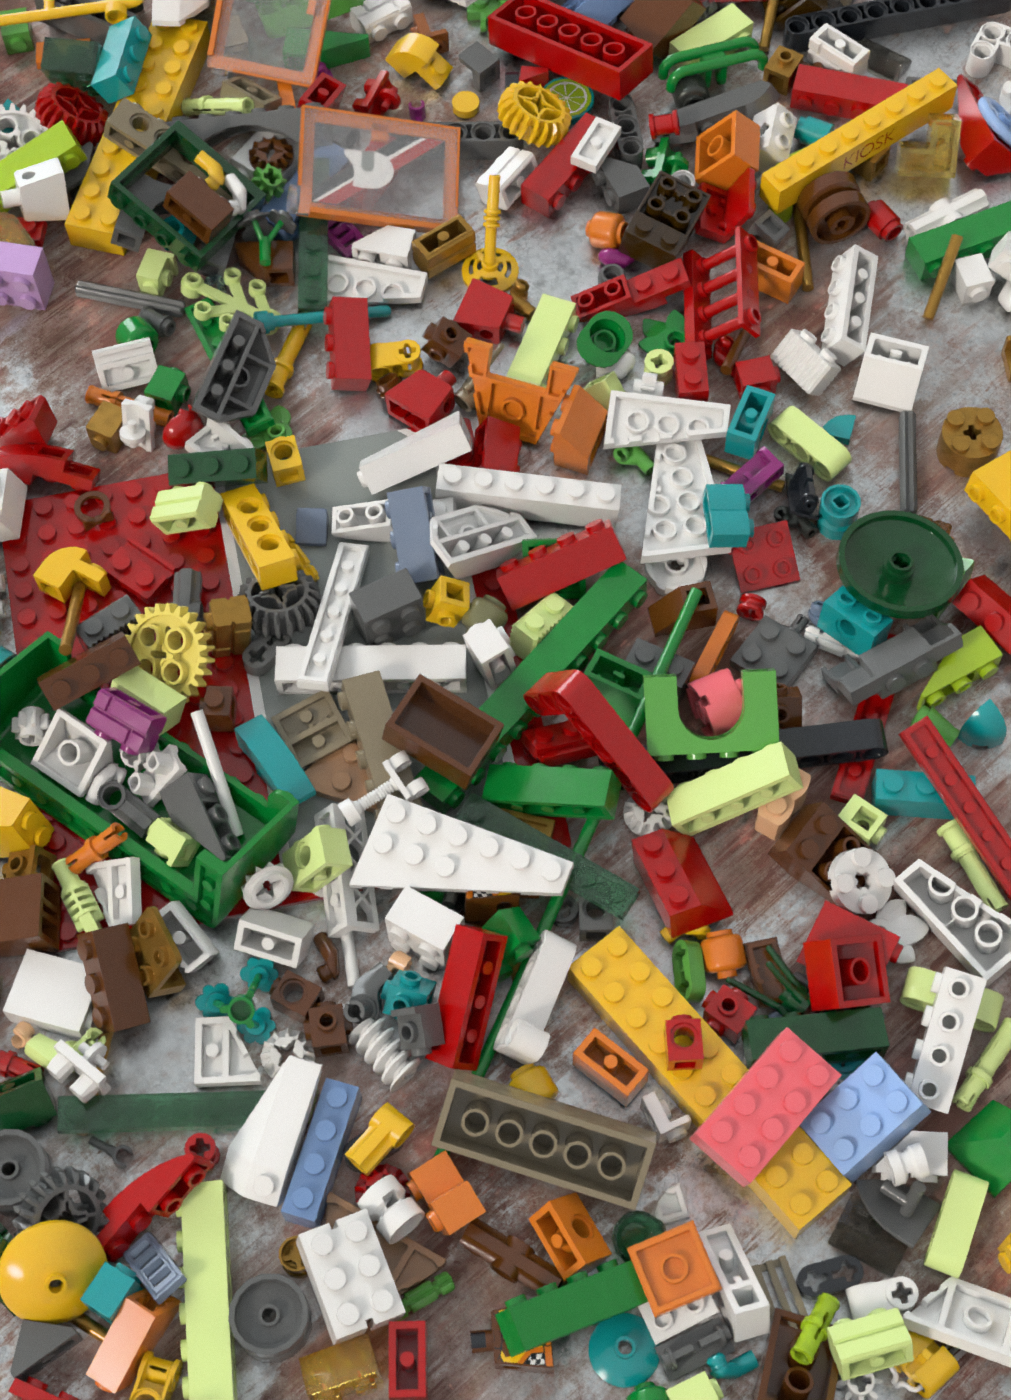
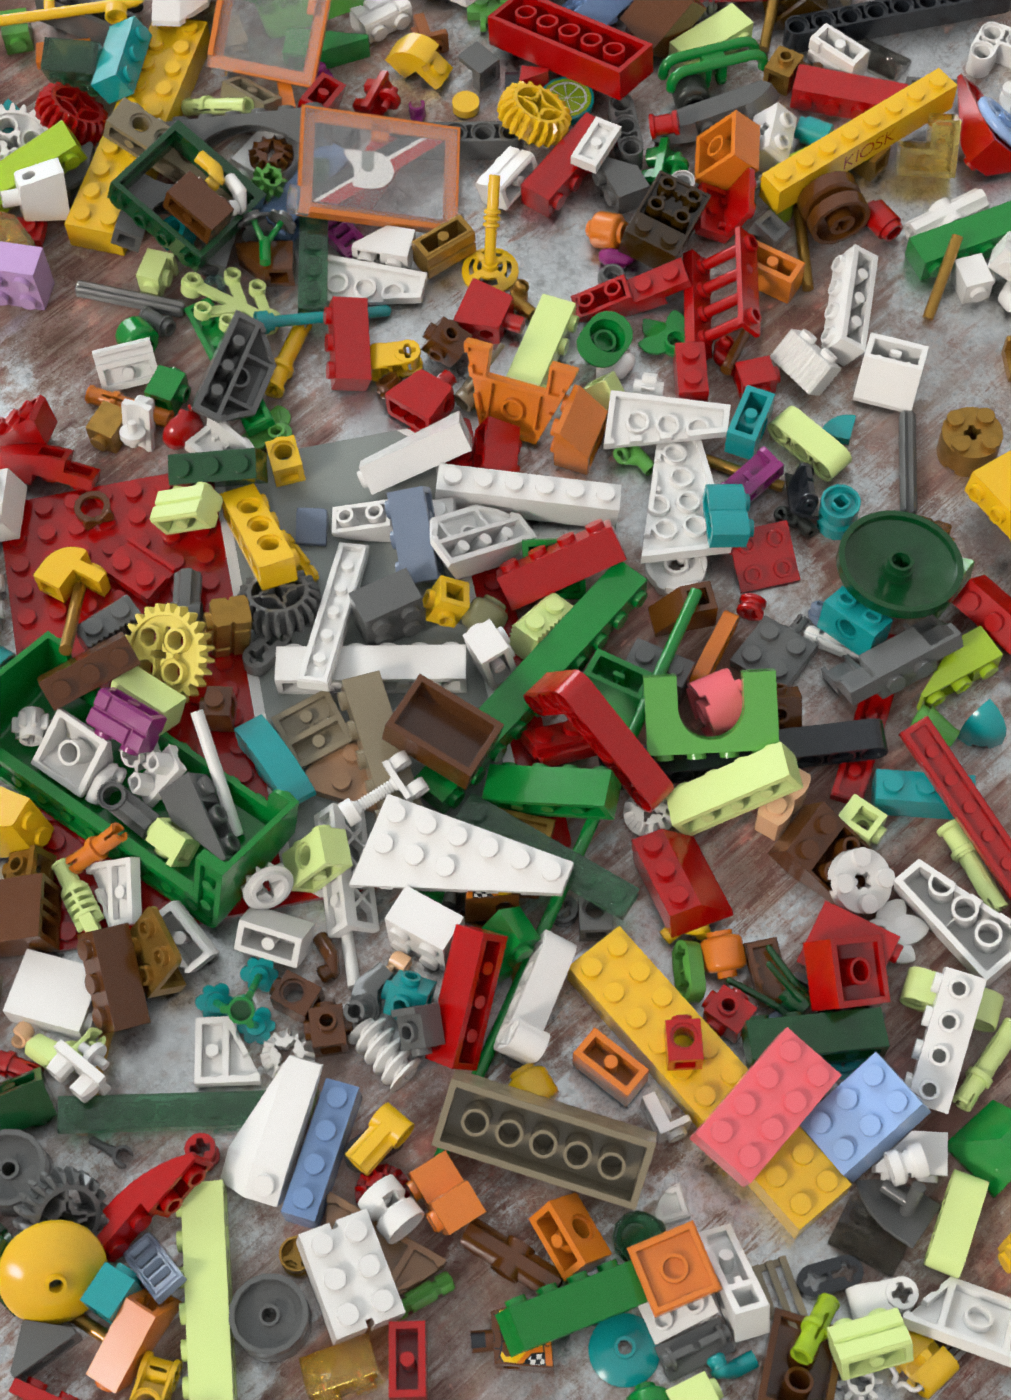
(665, 365): yellowish green wheel -> none

